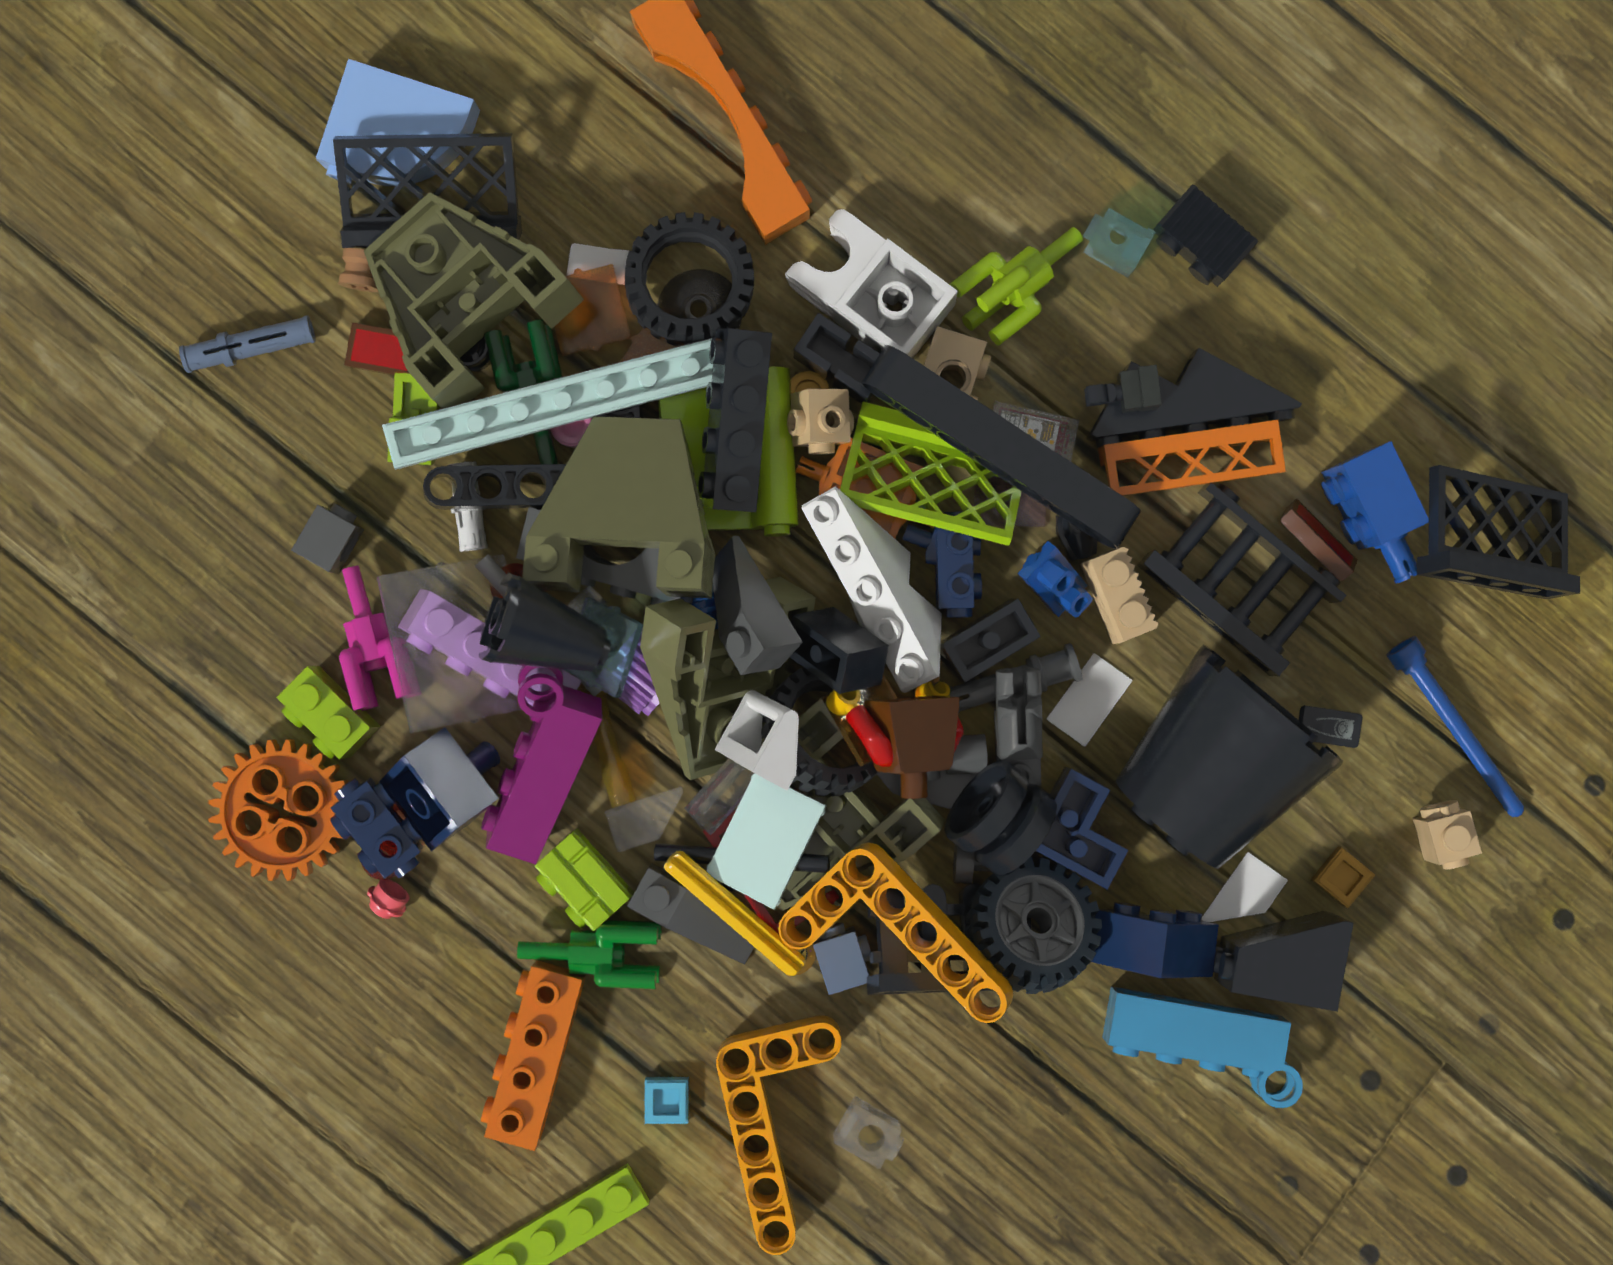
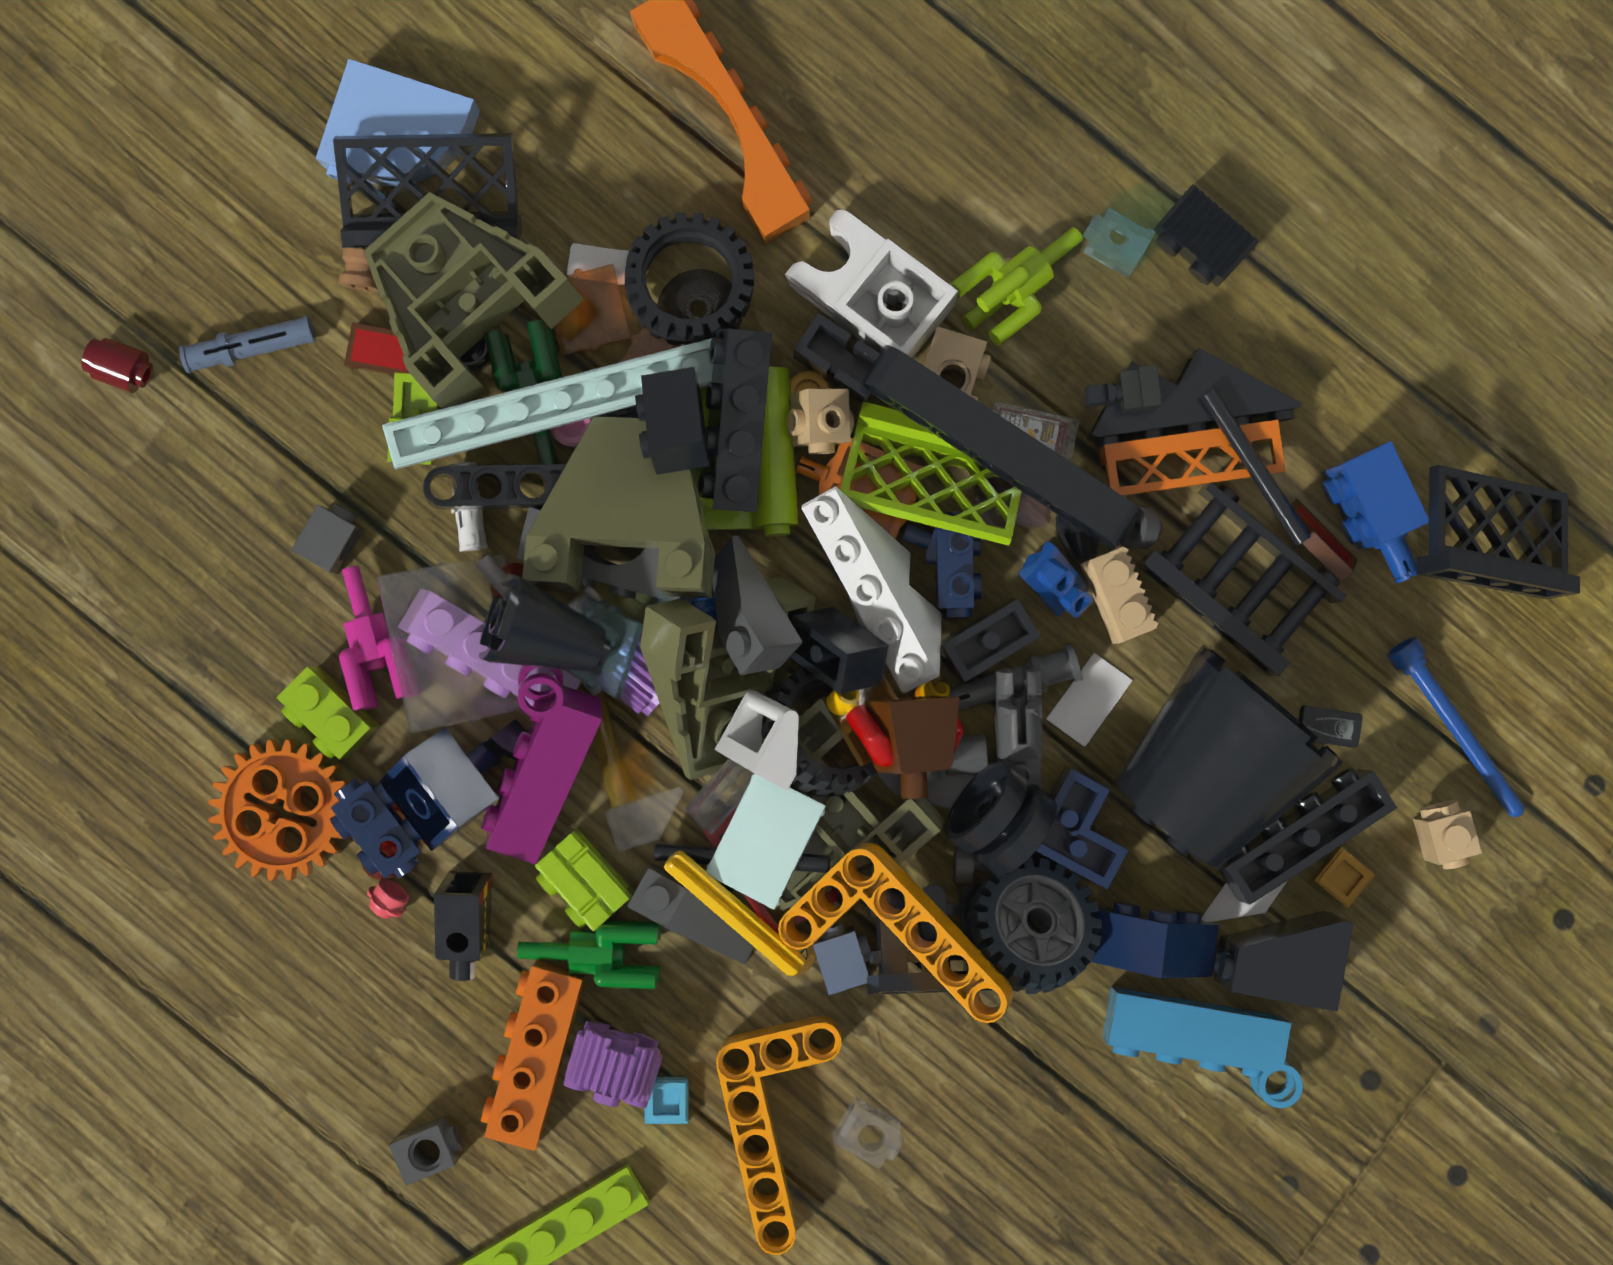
(117, 364): none -> dark red brick
(410, 1159): none -> dark grey brick
(462, 921): none -> black torso
(505, 740): none -> black tile
(613, 1065): none -> medium lavender brick
(674, 421): none -> black brick
(1144, 530): none -> dark grey tile
(1255, 467): none -> black bar
(1307, 834): none -> black brick

